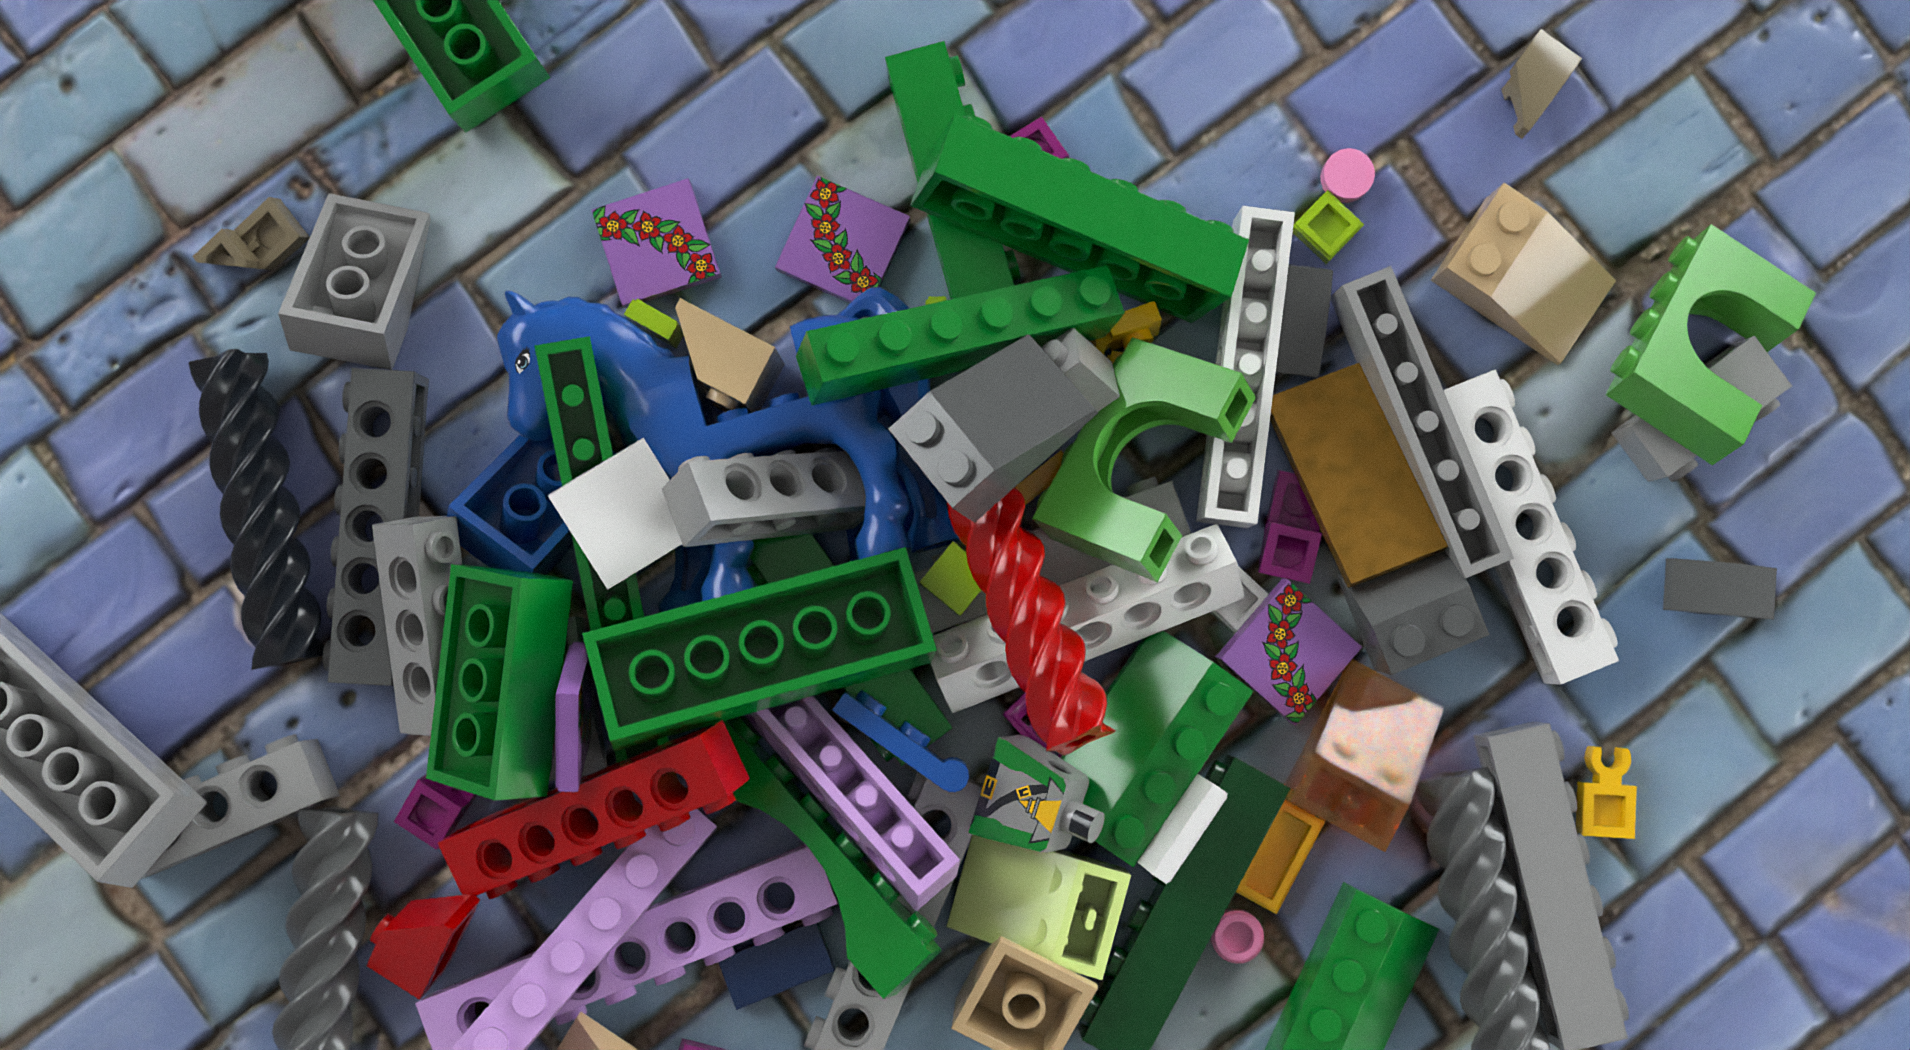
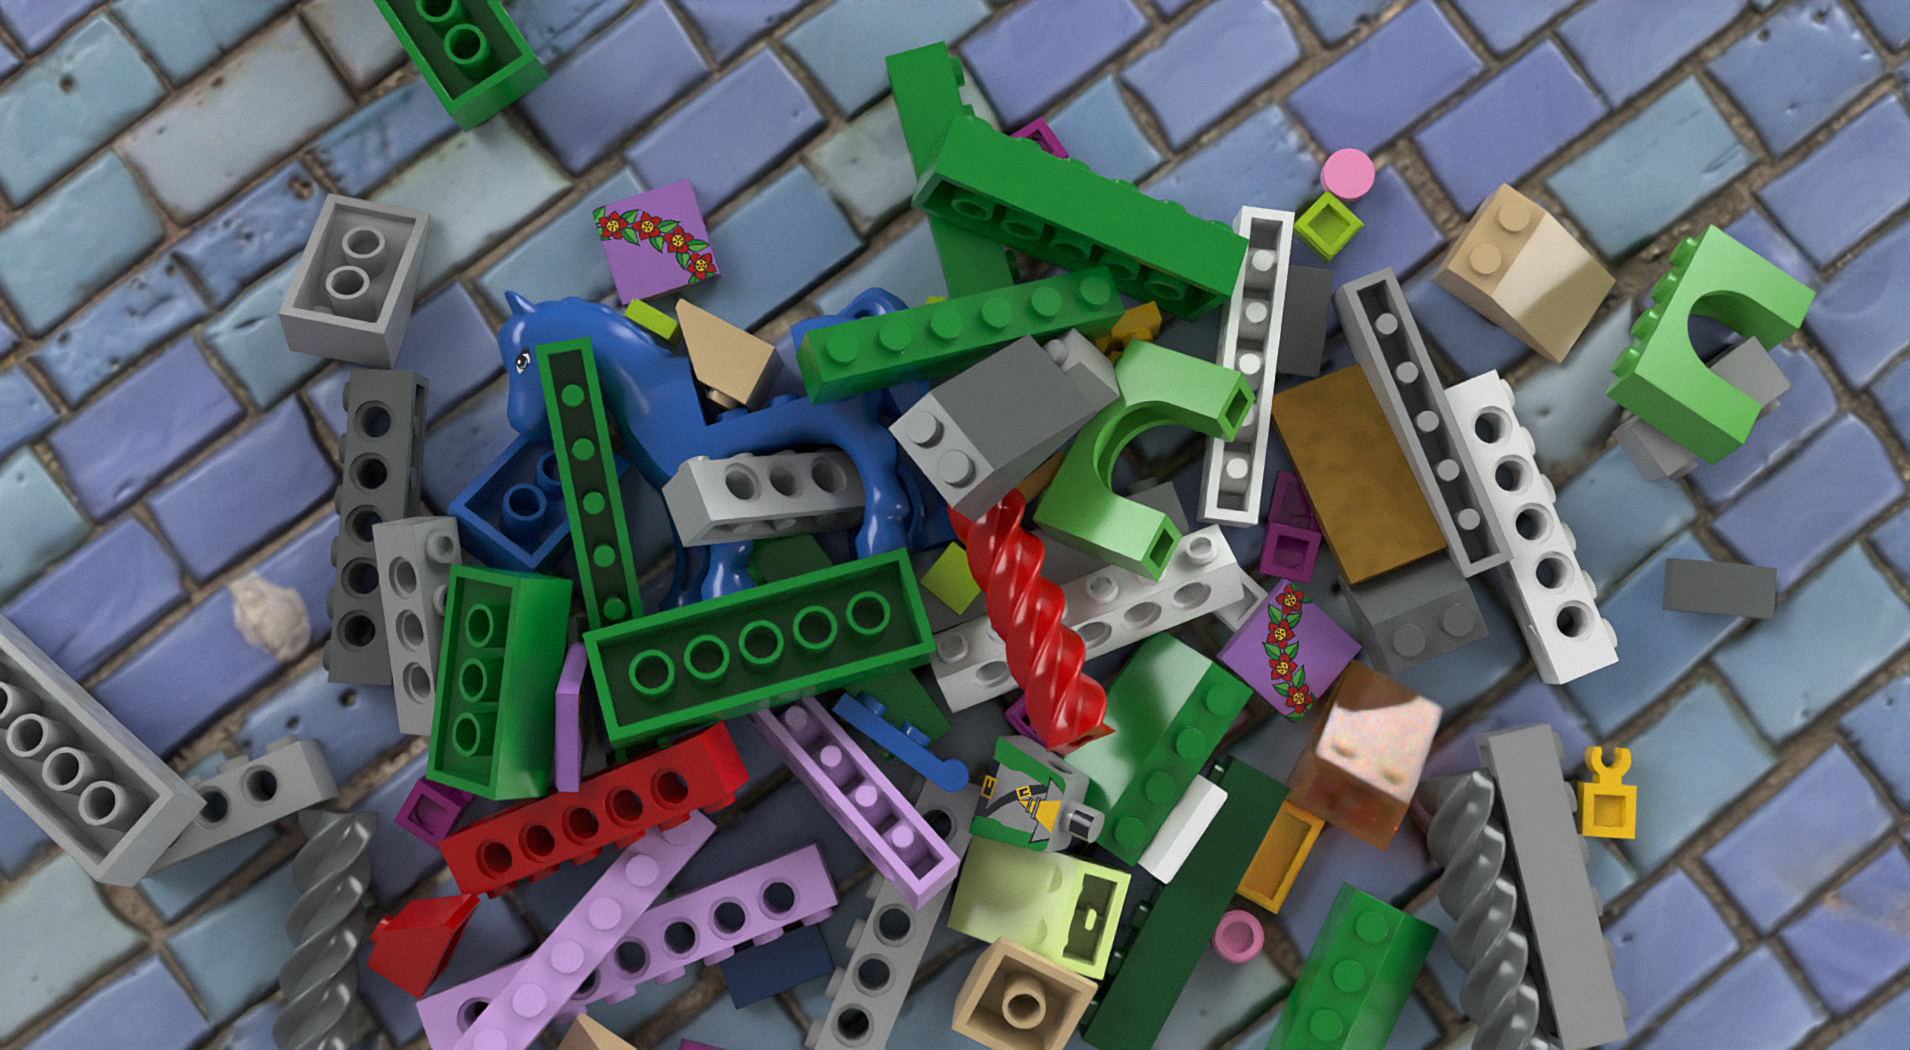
(257, 509): black piece -> none
(259, 241): dark tan slope -> none
(620, 513): white tile -> none
(842, 241): medium lavender tile -> none
(880, 933): green arch -> none
(1538, 79): dark tan slope -> none

